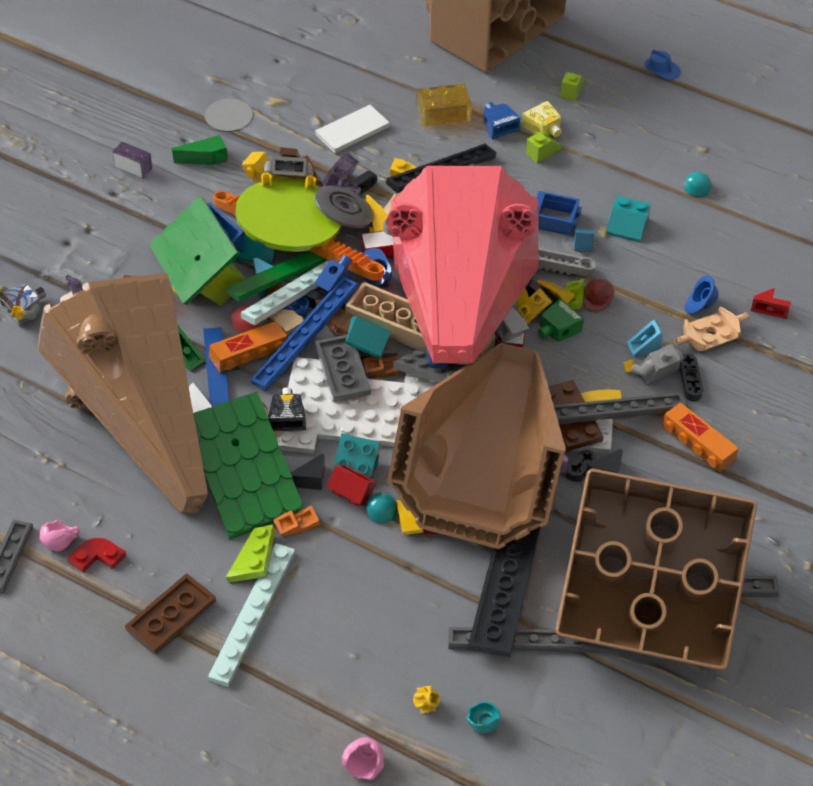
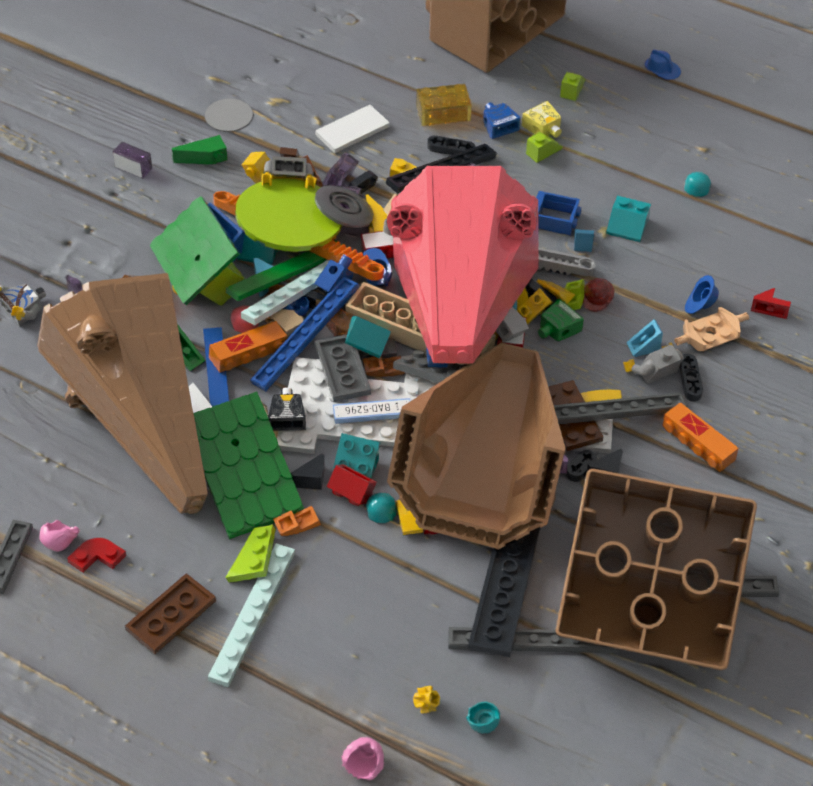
(368, 410): none -> tile
(439, 141): none -> black beam

